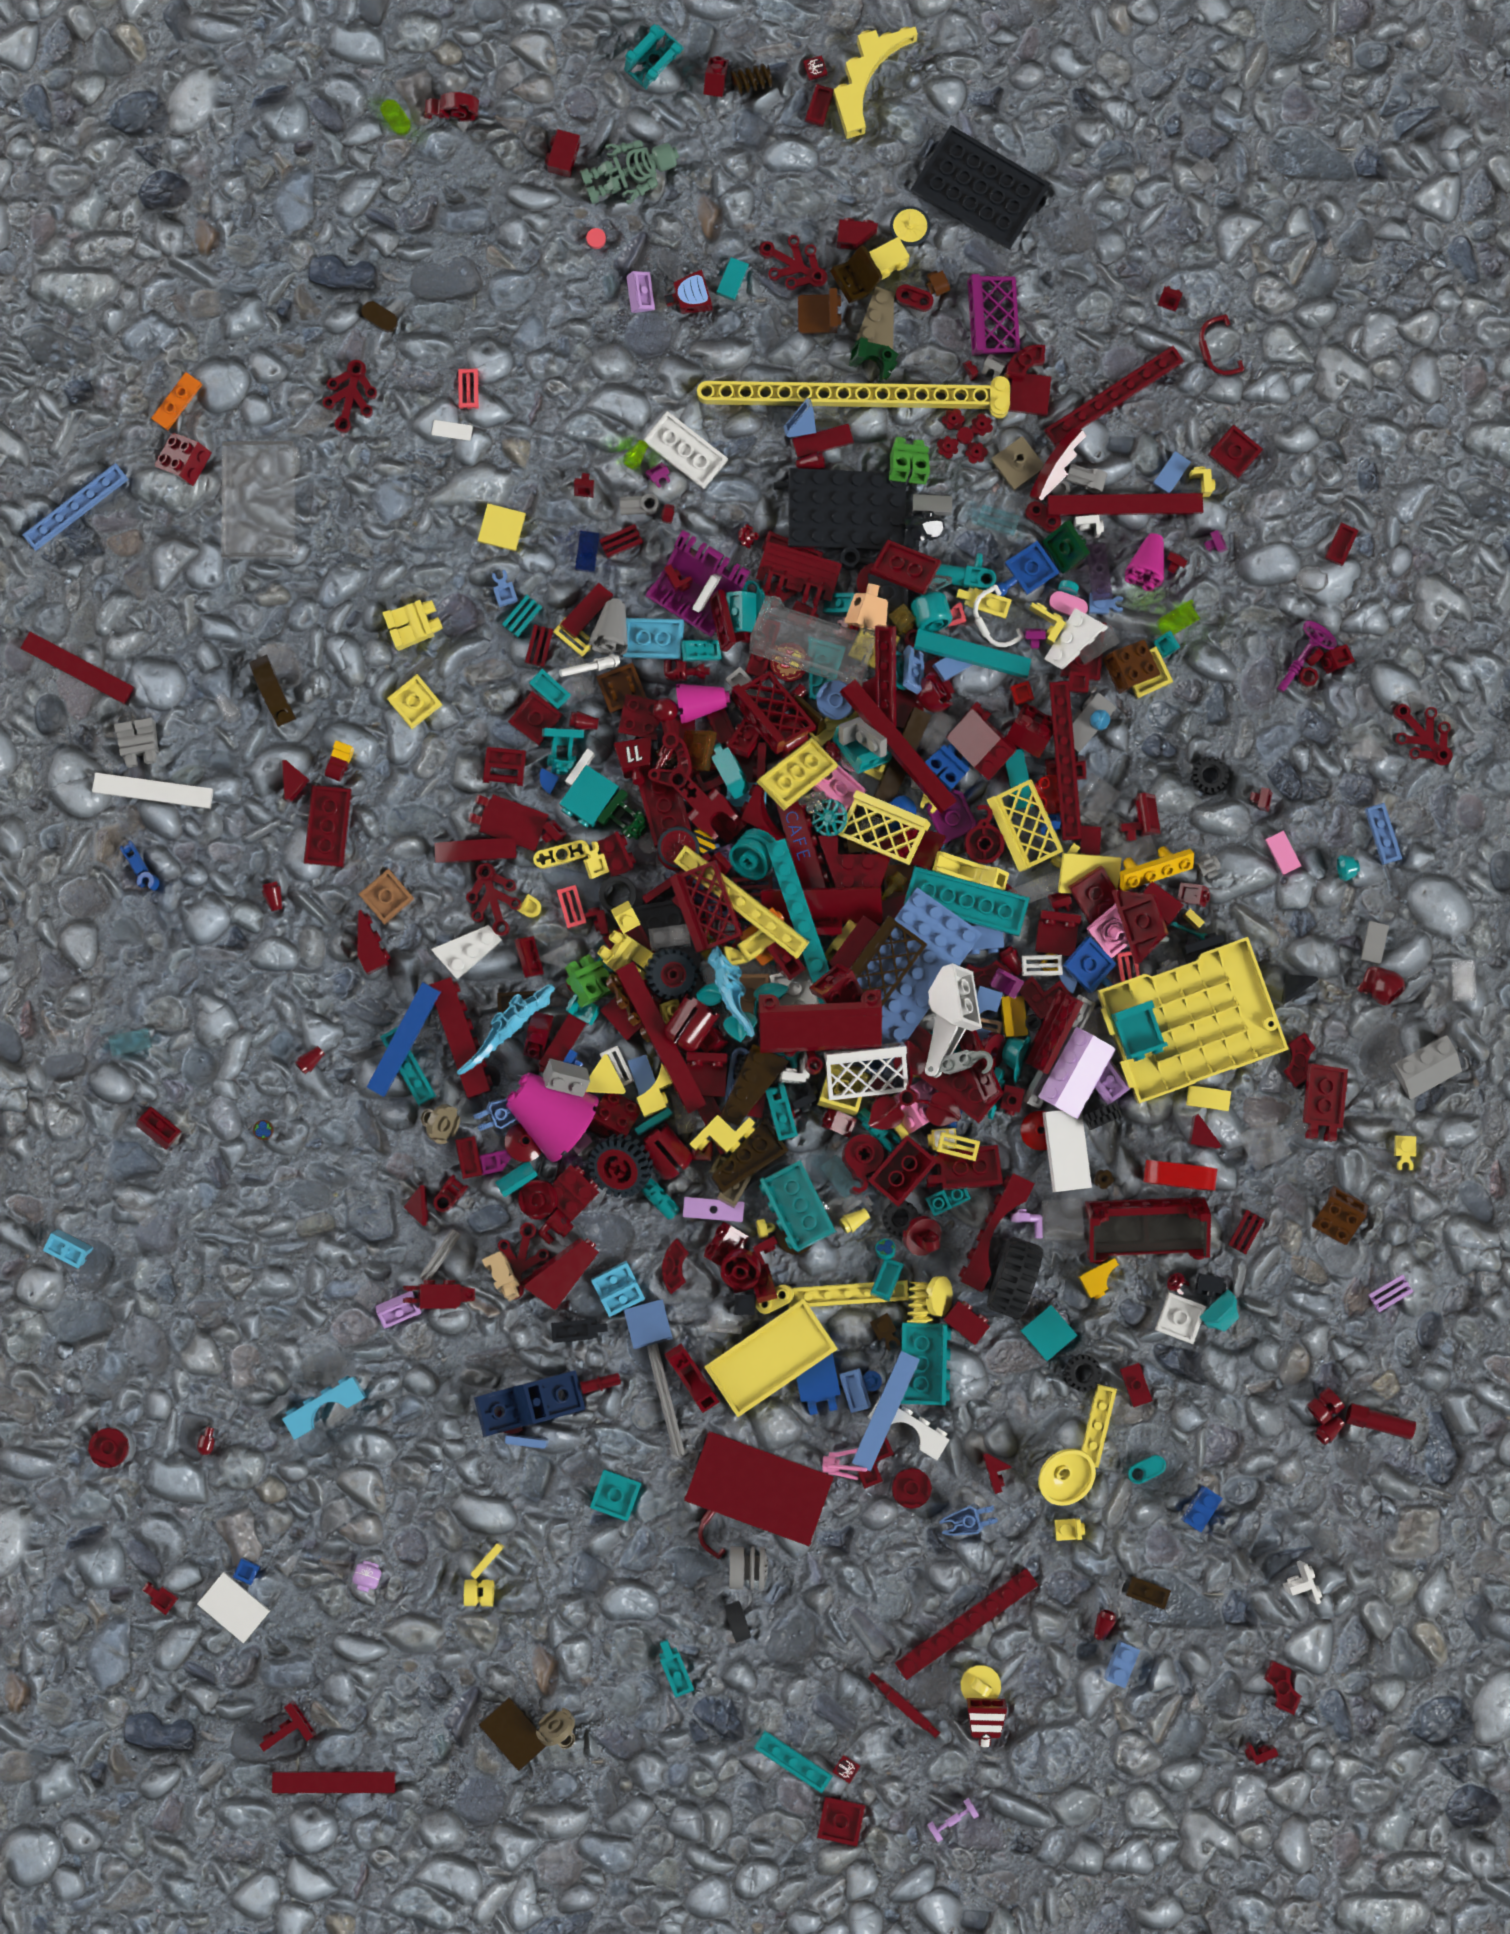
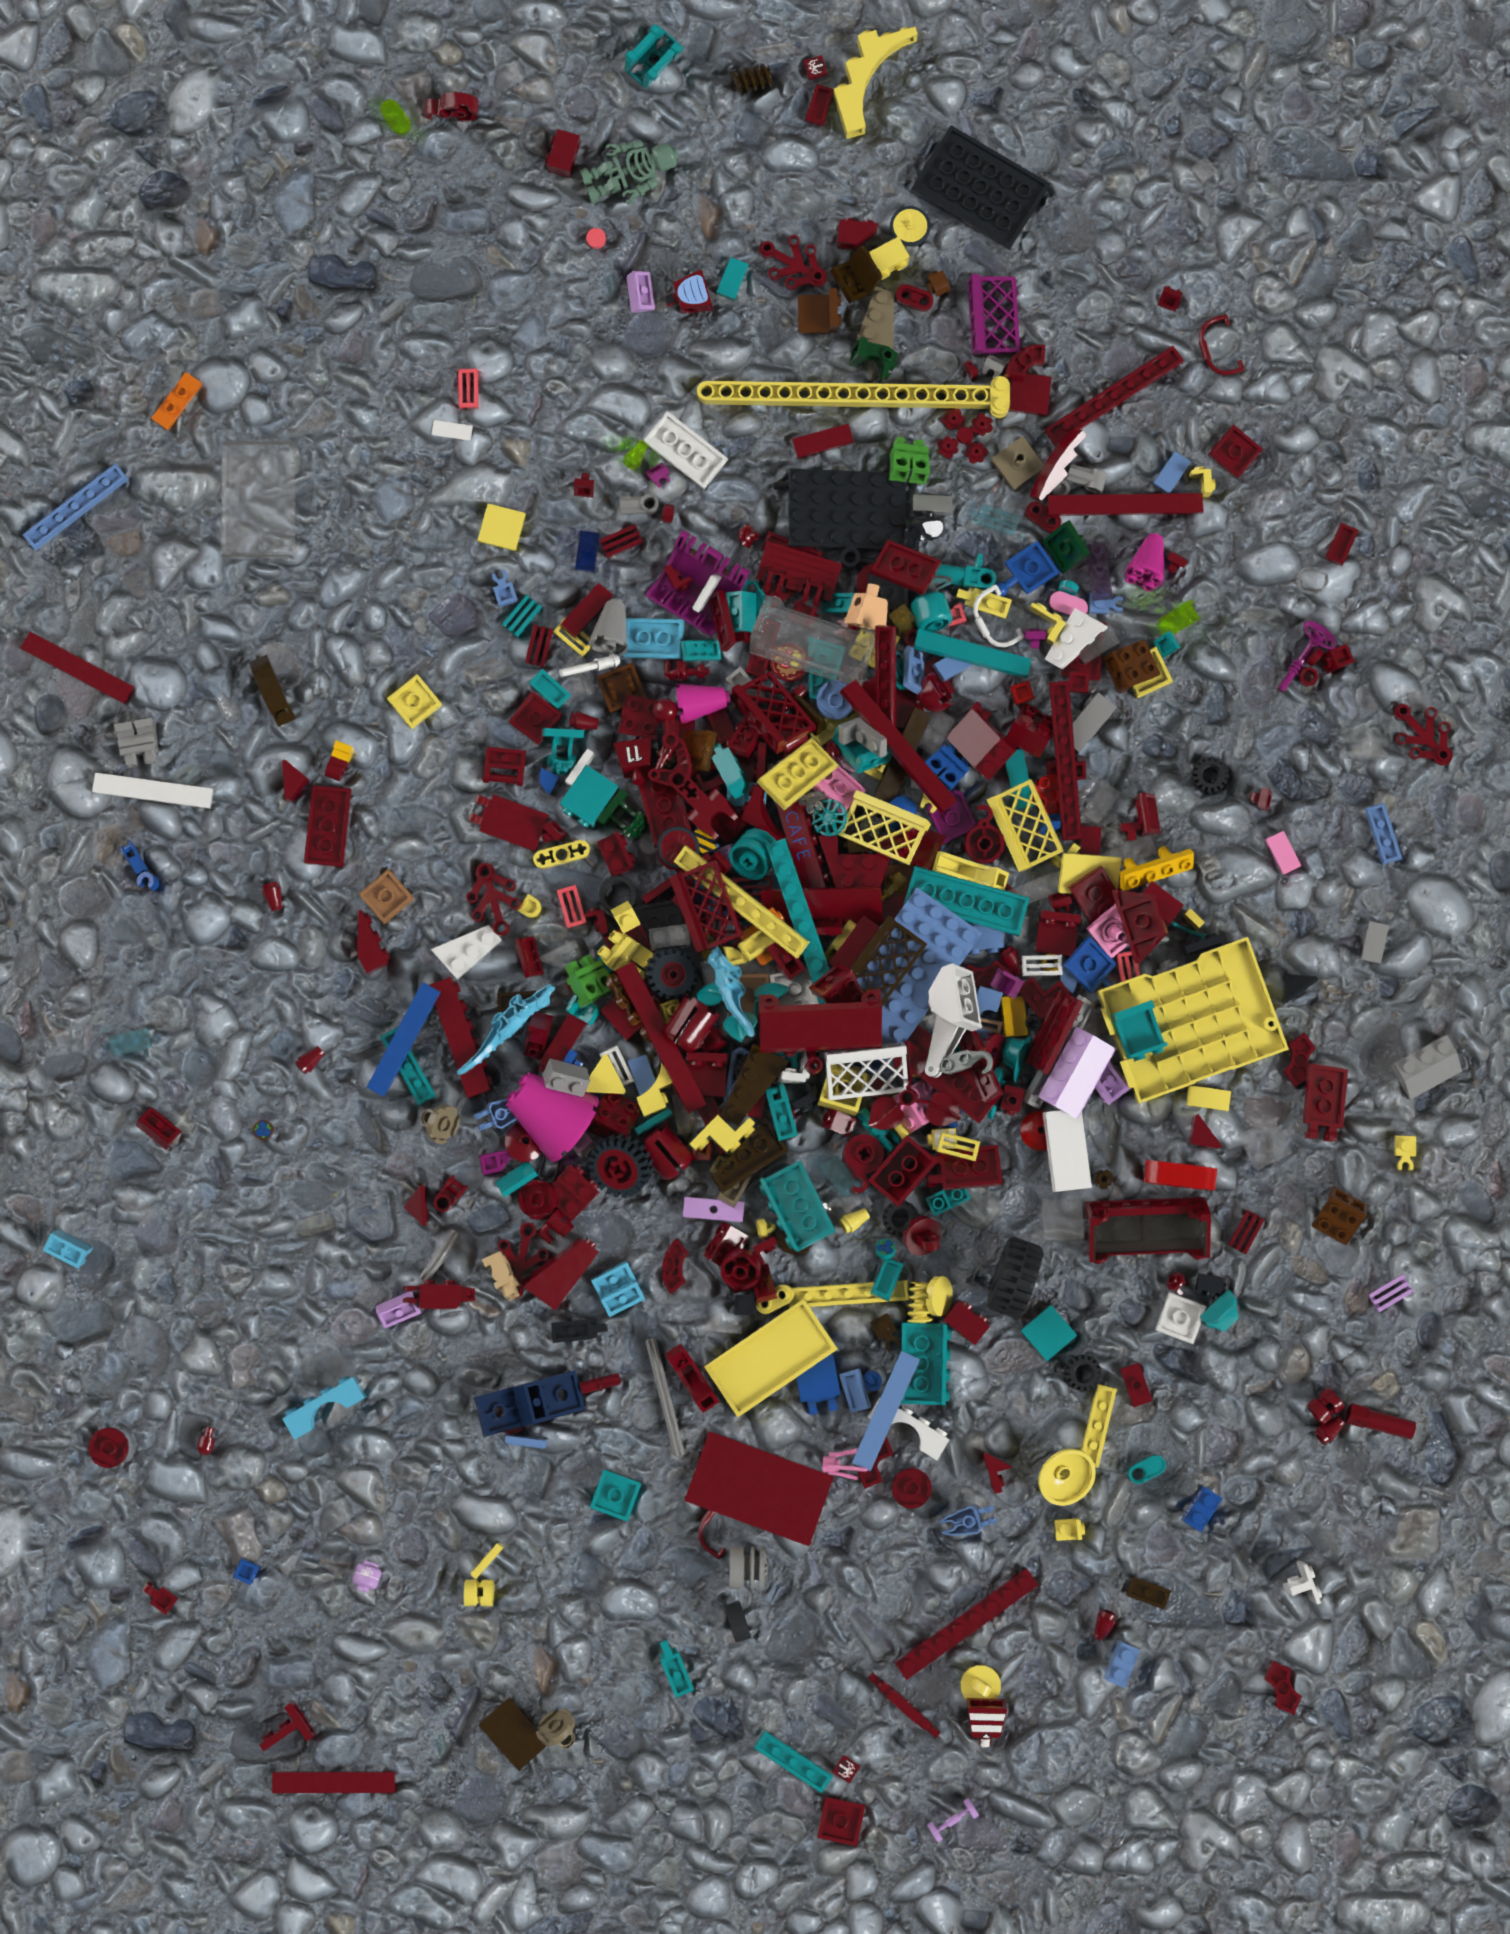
(183, 458): dark red bracket -> none
(233, 1607): white tile -> none
(350, 393): dark red plant -> none
(379, 316): dark brown tile -> none
(411, 625): light yellow hips -> none
(468, 1157): dark red plate -> none
(475, 850): dark red slope -> none
(595, 863): light yellow plate -> none
(648, 1324): medium blue tile -> none
(660, 1199): teal hinge -> none
(715, 76): dark red slope -> none
(802, 421): medium blue slope -> none
(812, 461): dark red cone -> none
(977, 1270): dark red arch -> none
(1021, 1216): lavender plate -> none
(1086, 522): white bracket -> none
(1095, 1280): yellow arch -> none
(1100, 720): dark azure tile -> none
(1103, 1115): black tyre -> none
(1193, 894): bracket -> none
(1216, 542): magenta tile -> none
(1264, 1753): dark red bracket -> none
(1347, 867): teal cone -> none
(1382, 985): dark red piece -> none
(1464, 980): clear slope -> none

